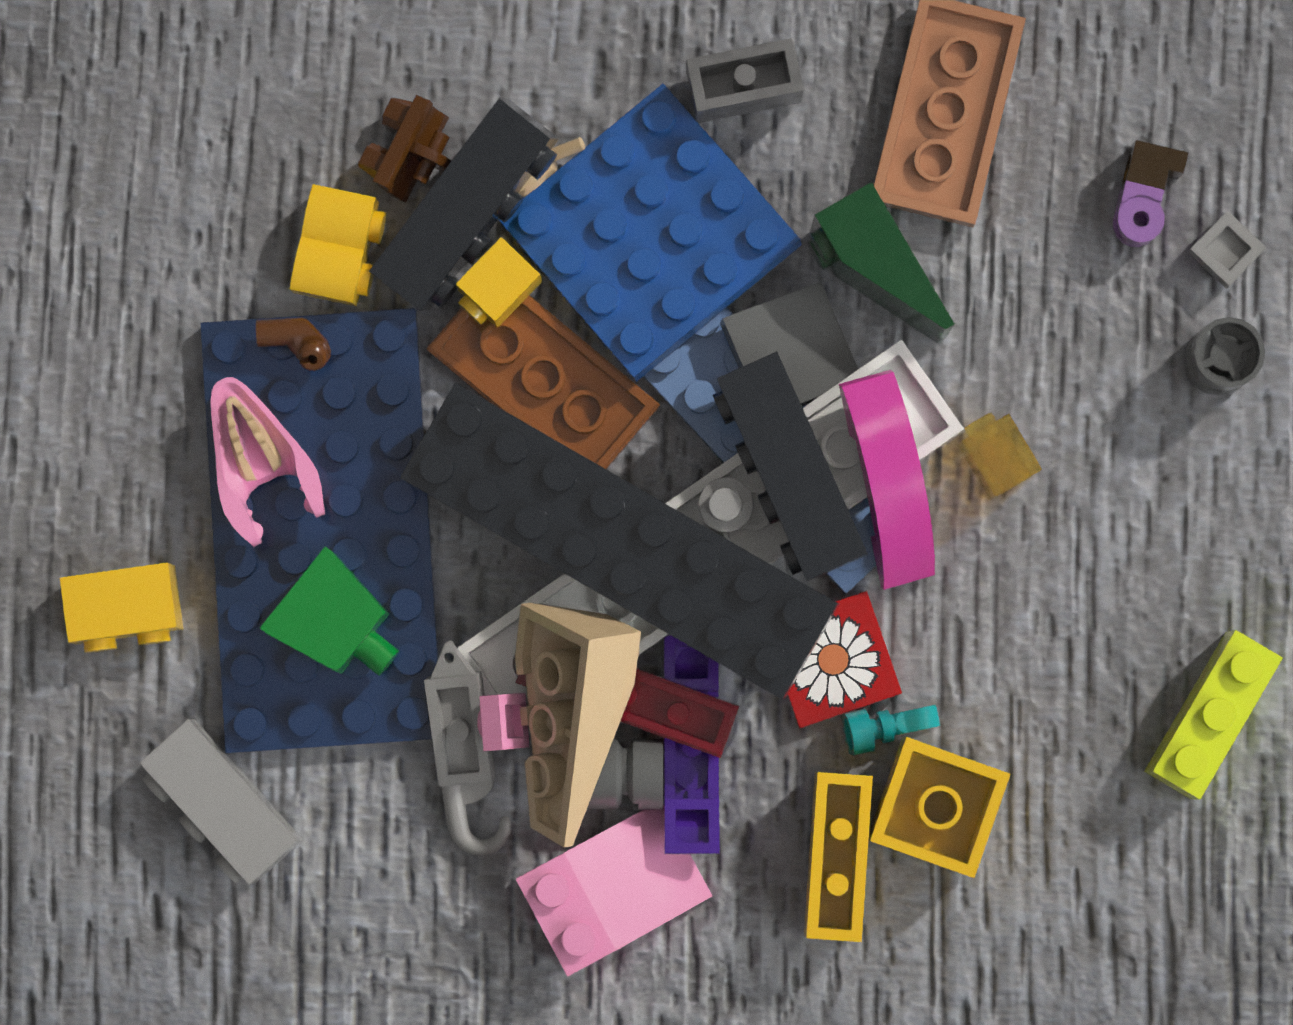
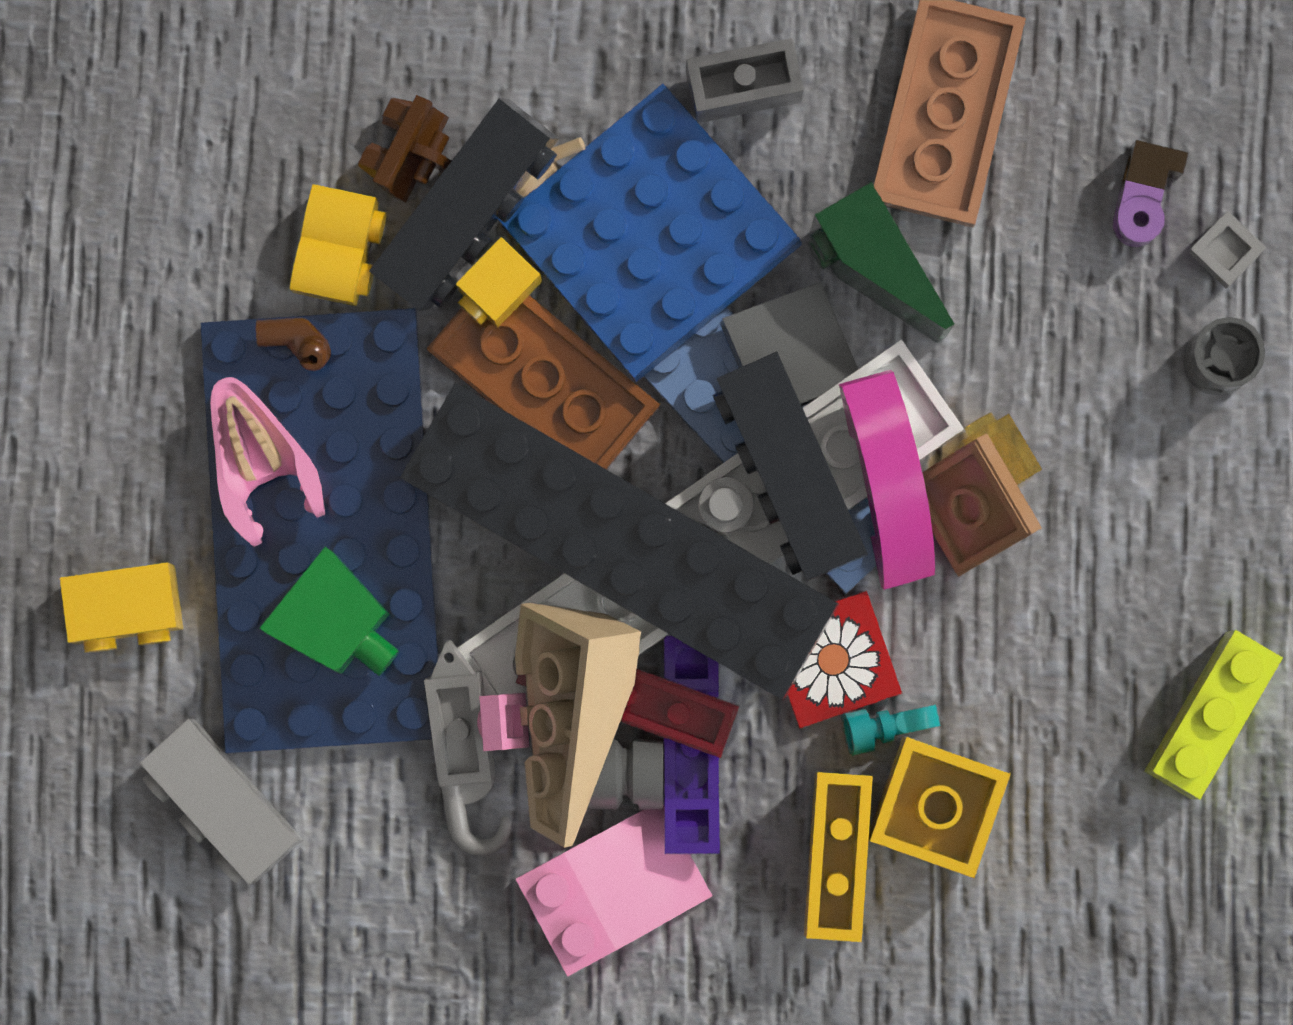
(976, 505): none -> medium nougat tile

